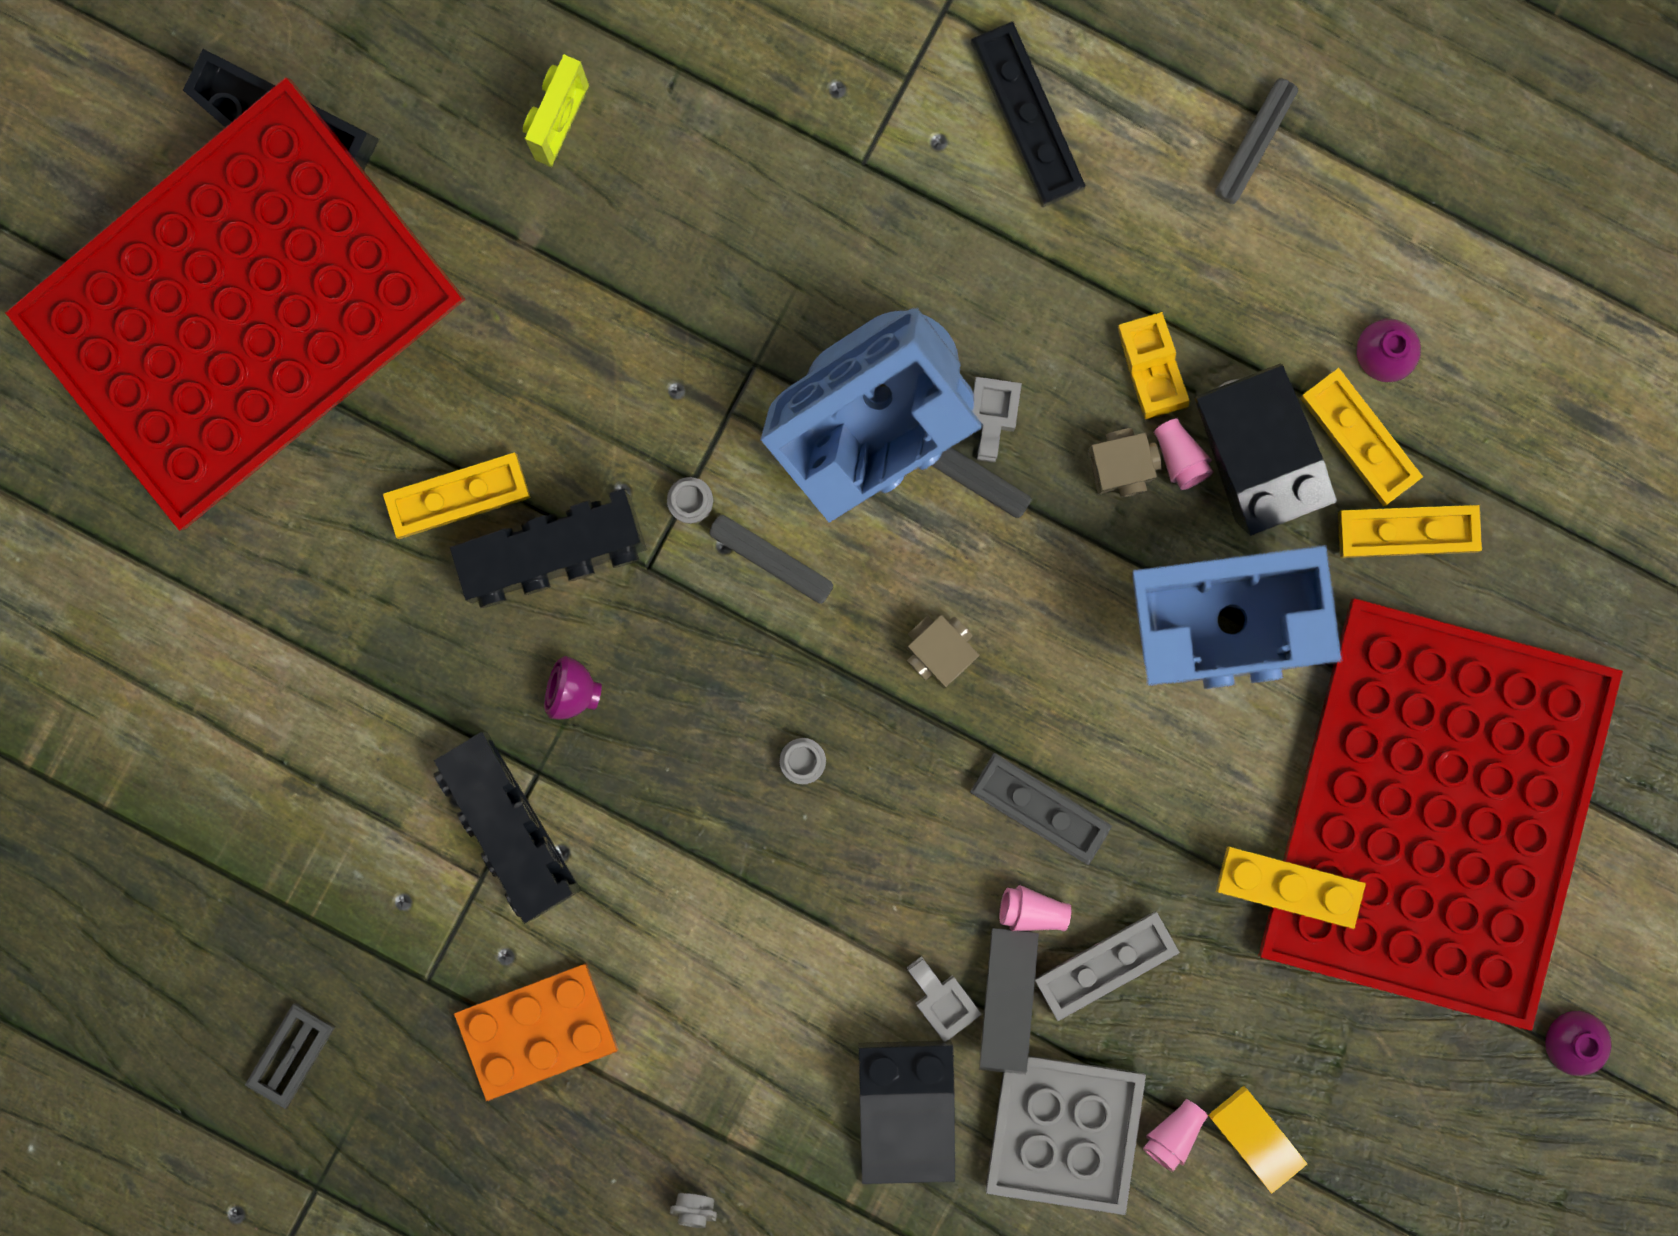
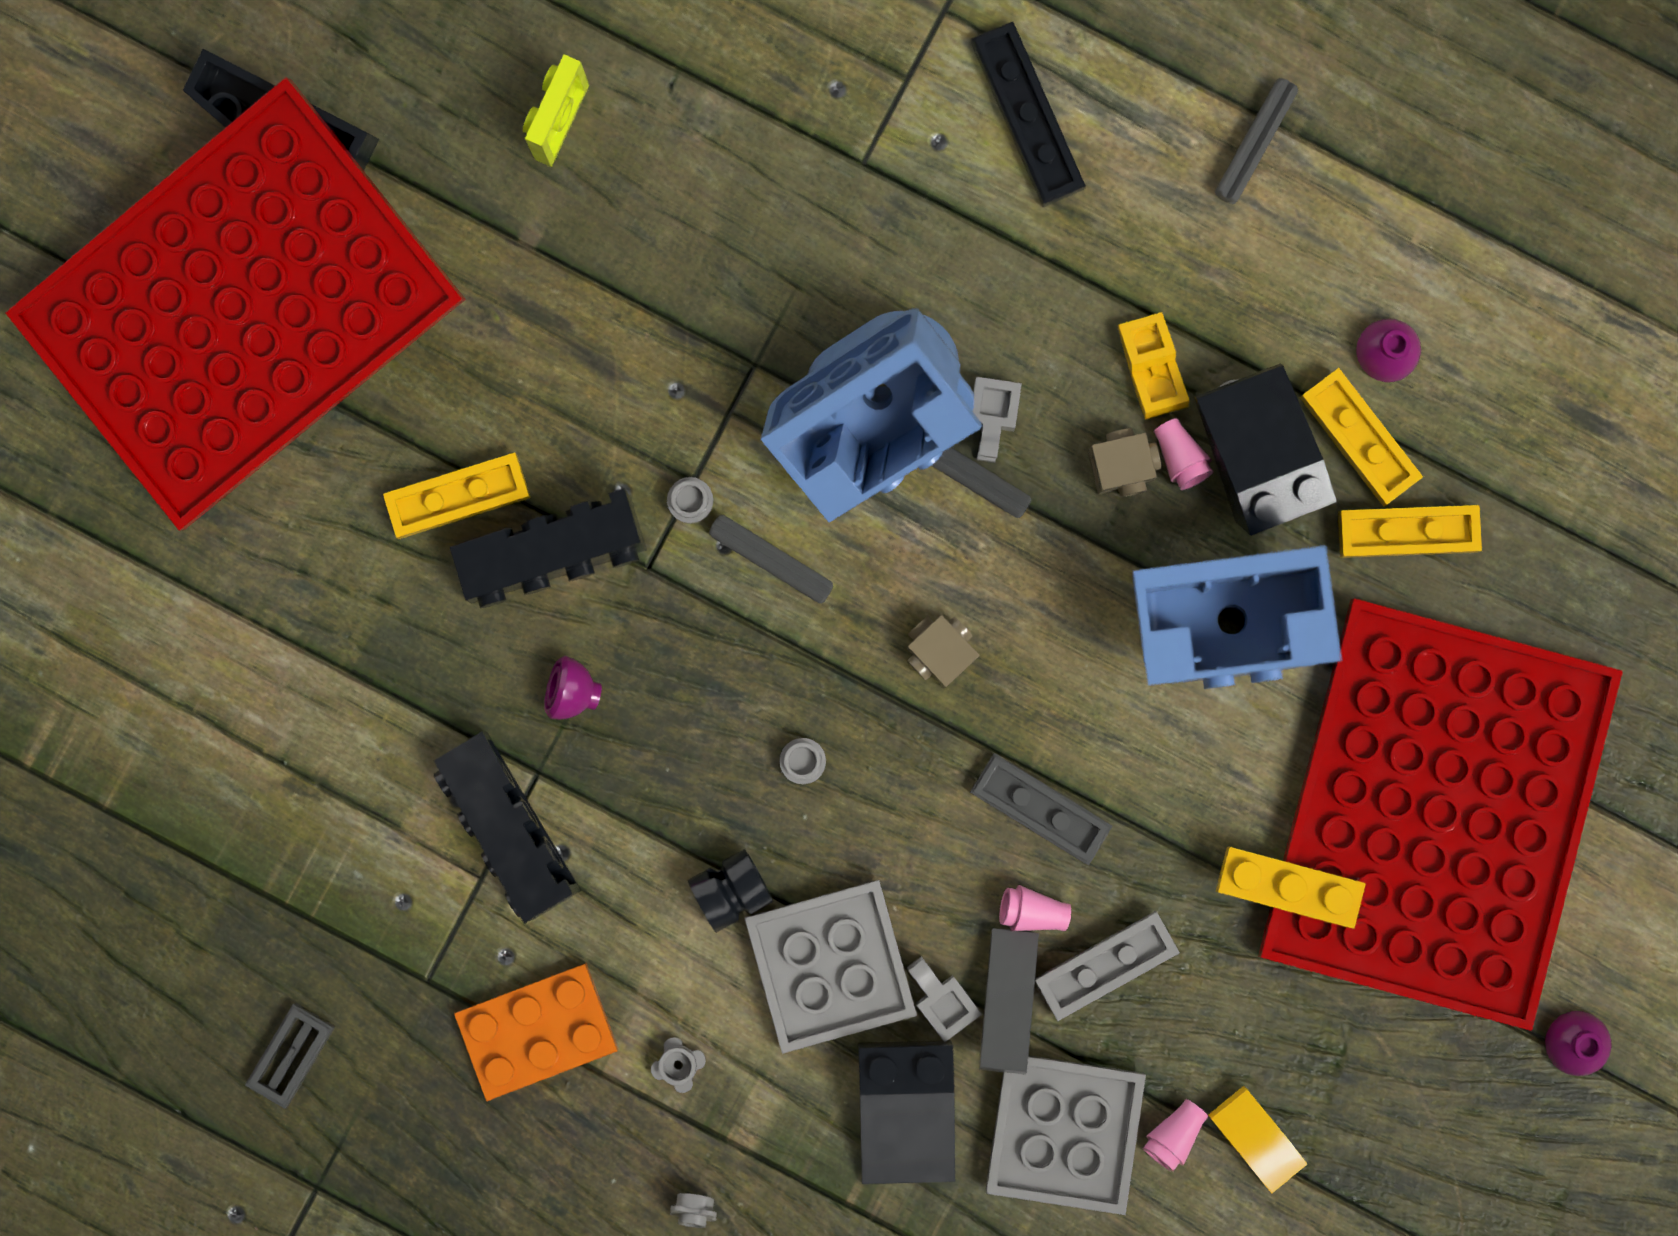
(681, 1077): none -> light grey plate
(730, 891): none -> black wheel
(830, 966): none -> light grey plate

